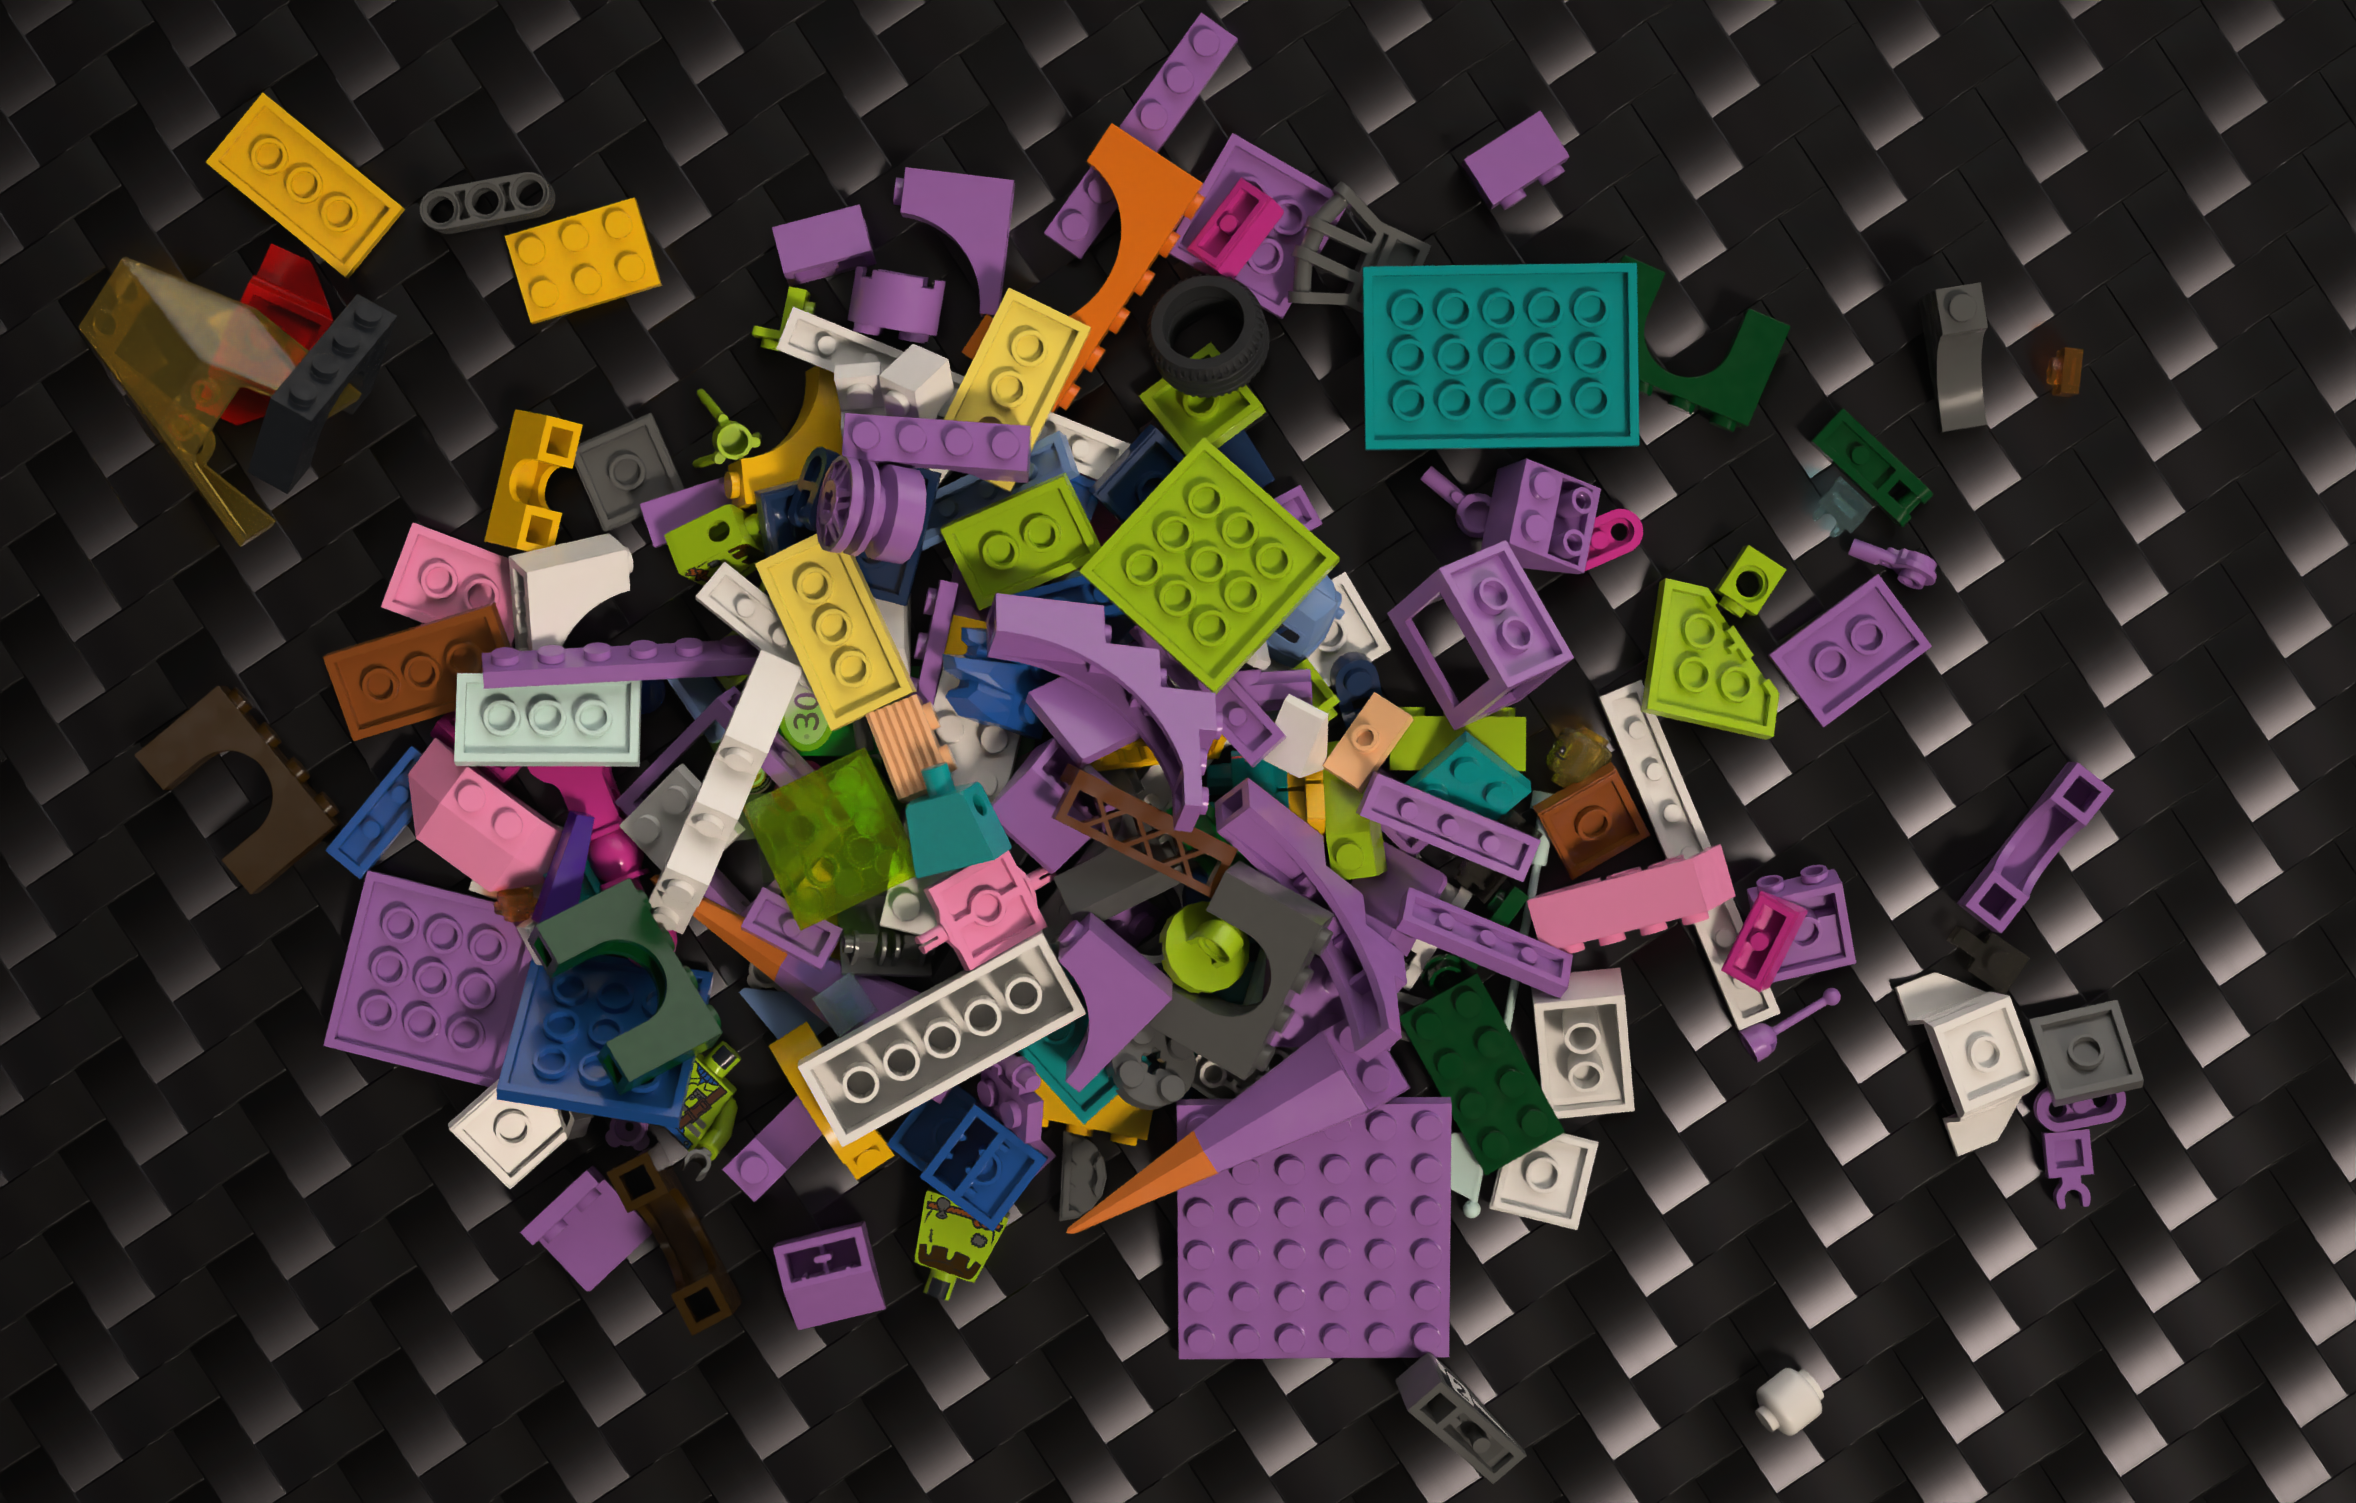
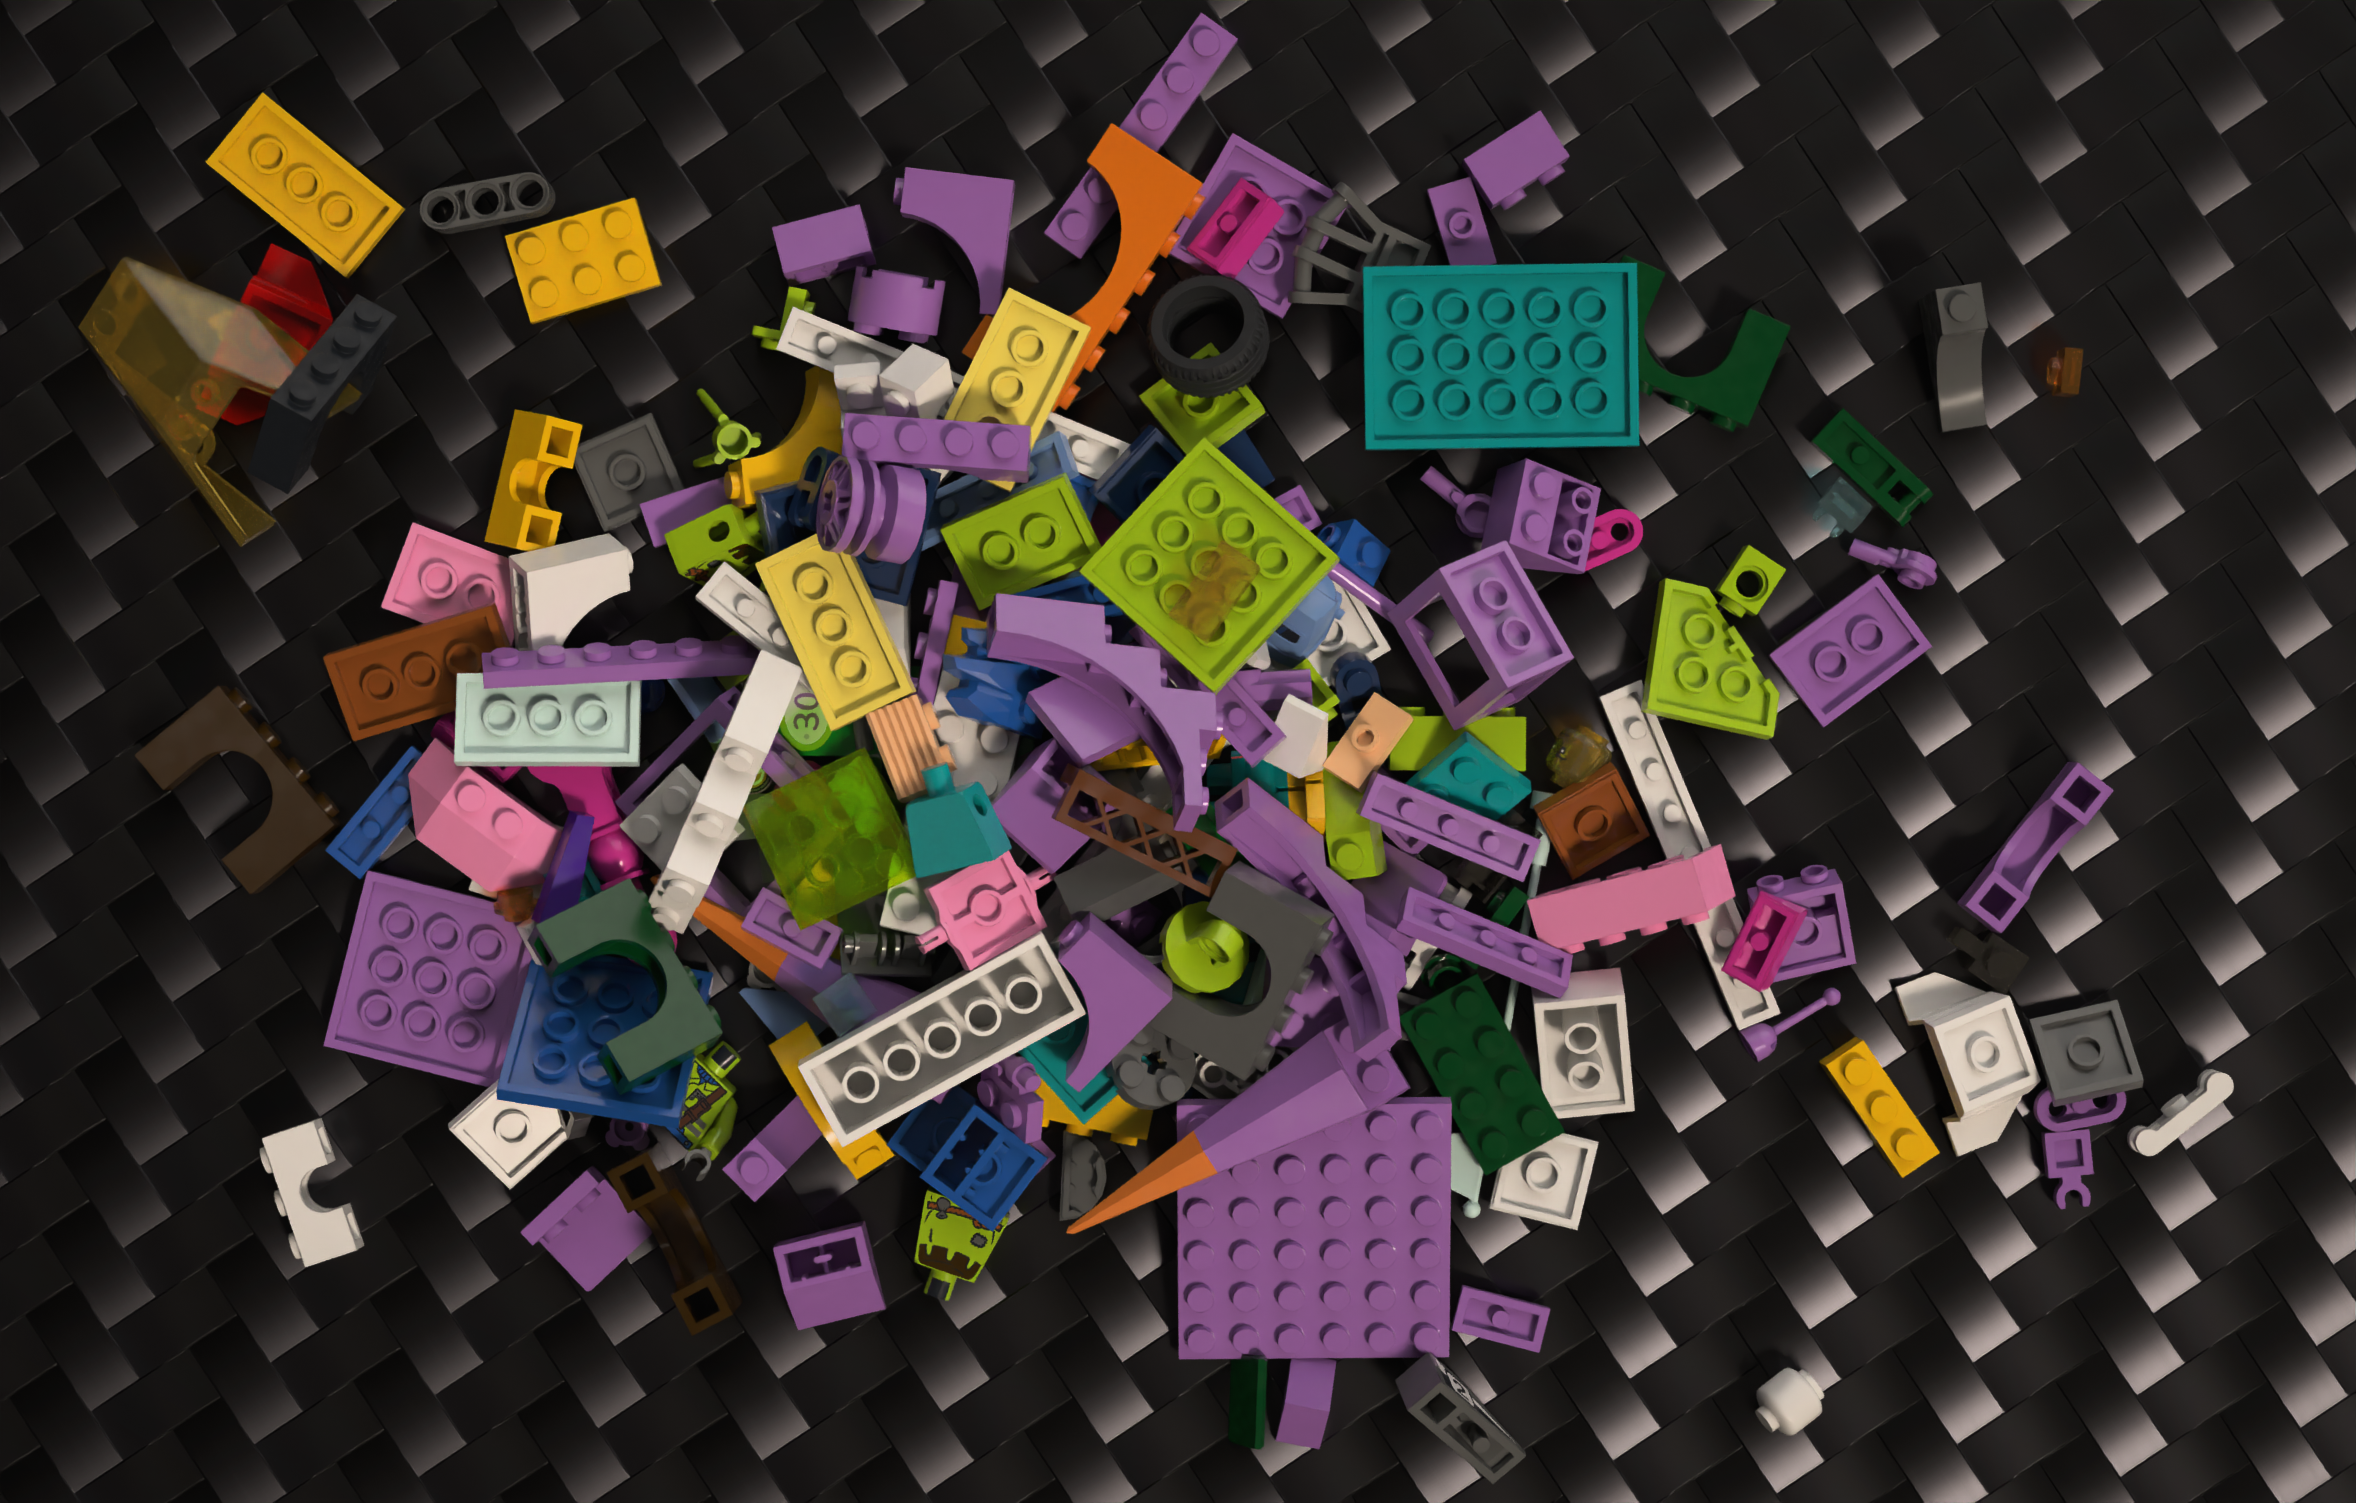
(317, 1230): none -> white arch
(1214, 591): none -> clear yellow plate
(1248, 1401): none -> dark green slope
(1306, 1401): none -> medium lavender slope
(1356, 548): none -> blue bracket
(1371, 597): none -> medium lavender bar
(1461, 223): none -> medium lavender plate
(1500, 1318): none -> medium lavender plate
(1879, 1106): none -> yellow arch
(2181, 1113): none -> white plate

